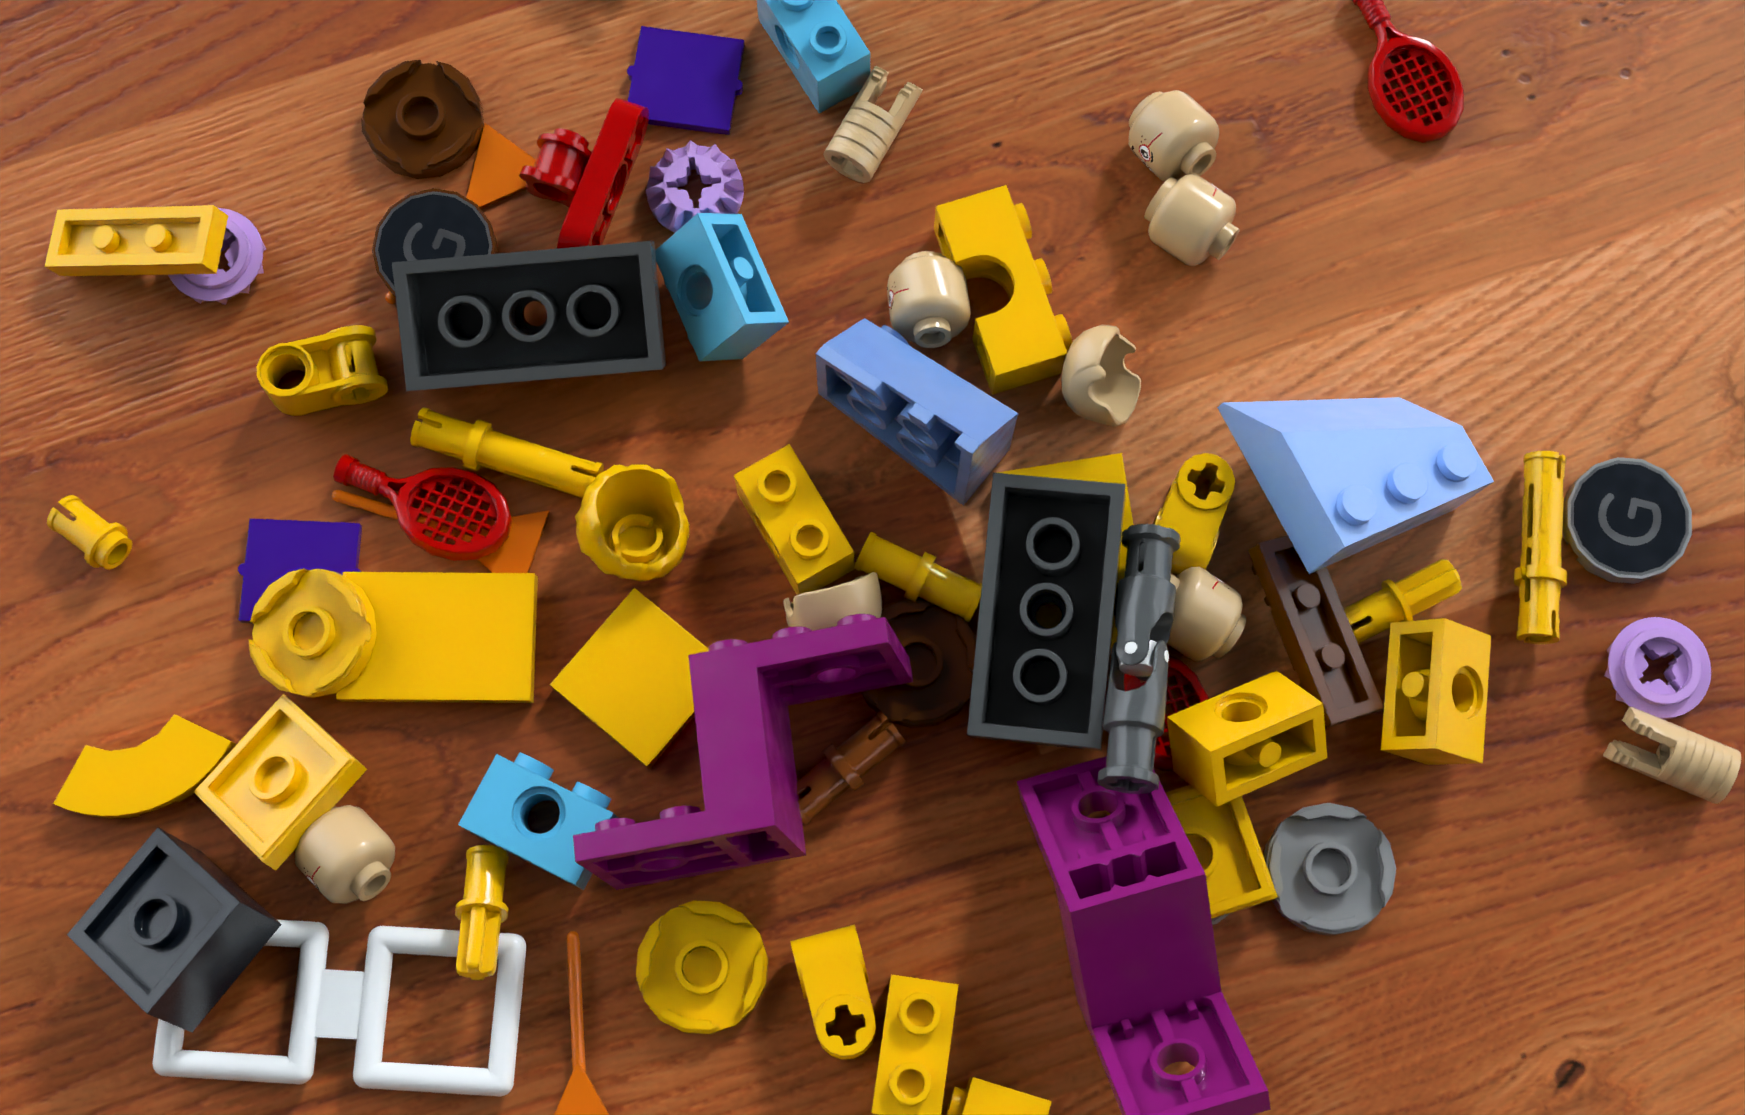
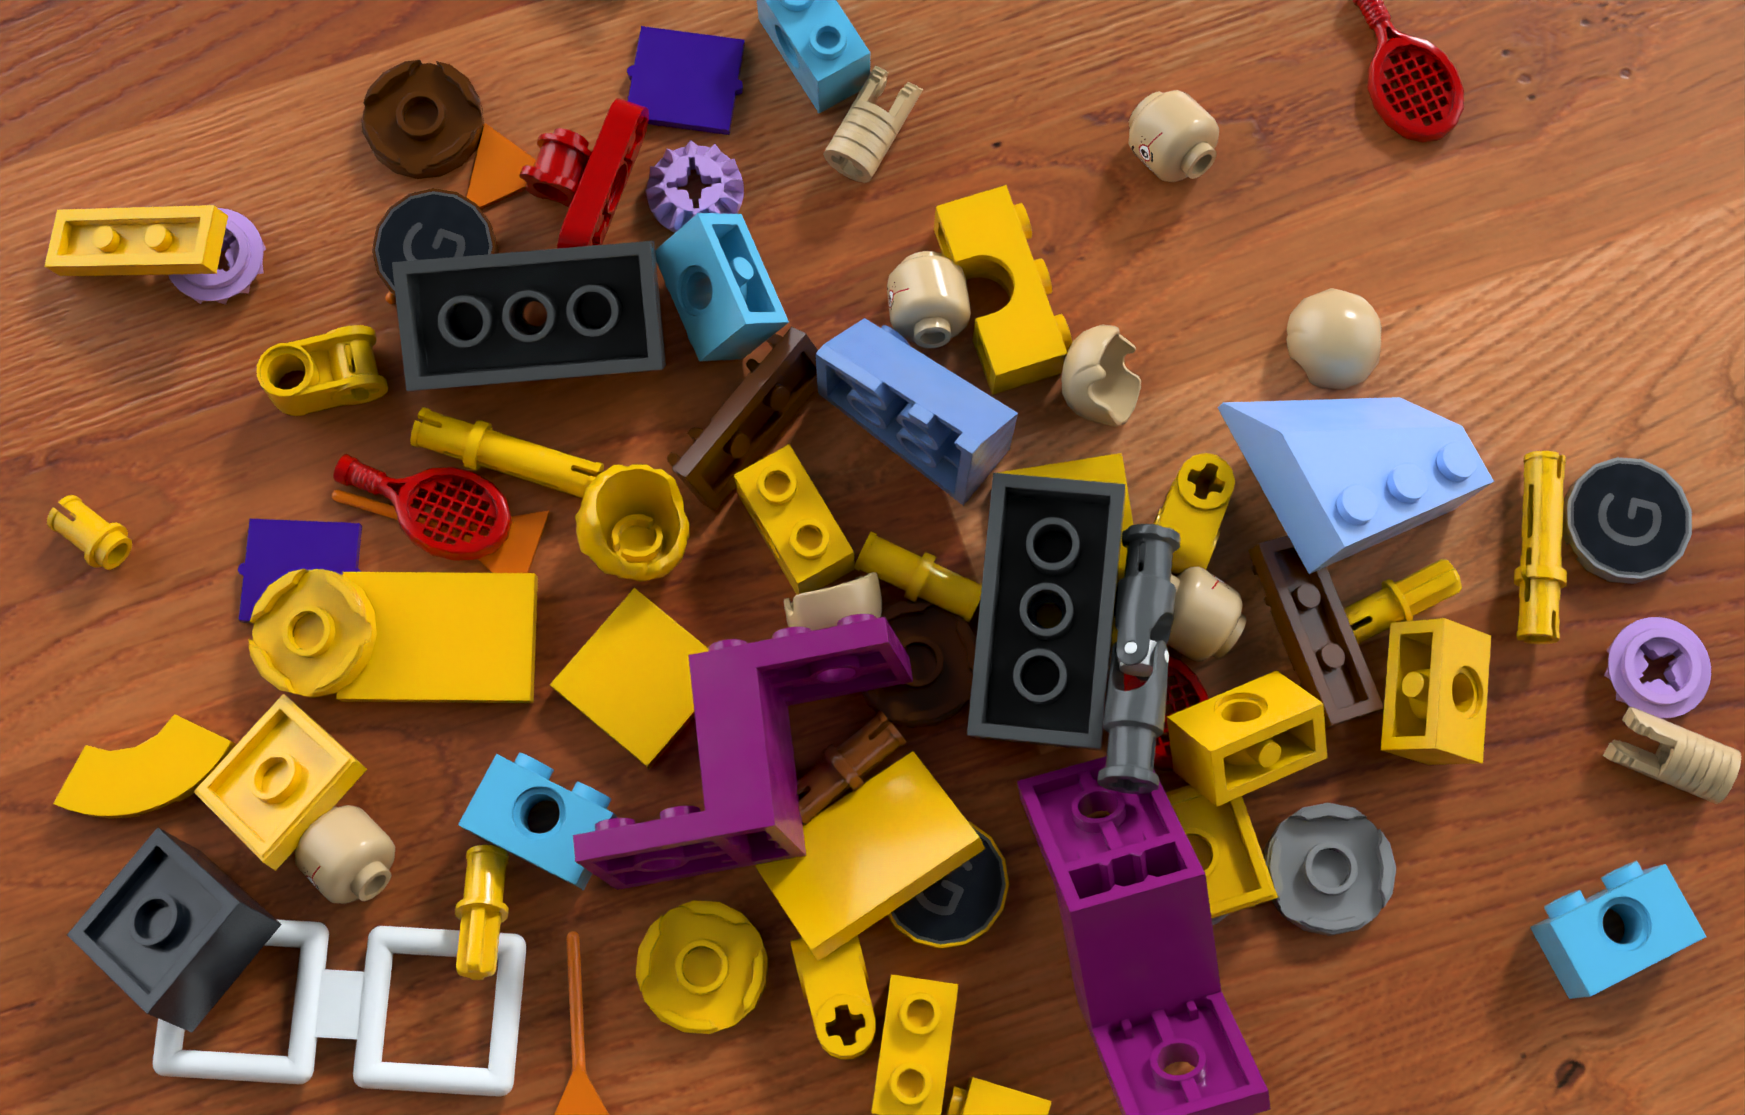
(749, 418): none -> reddish brown plate
(871, 855): none -> yellow tile
(958, 904): none -> black tile
(1192, 219): tan head -> none
(1335, 338): none -> tan hair
(1654, 922): none -> medium azure brick

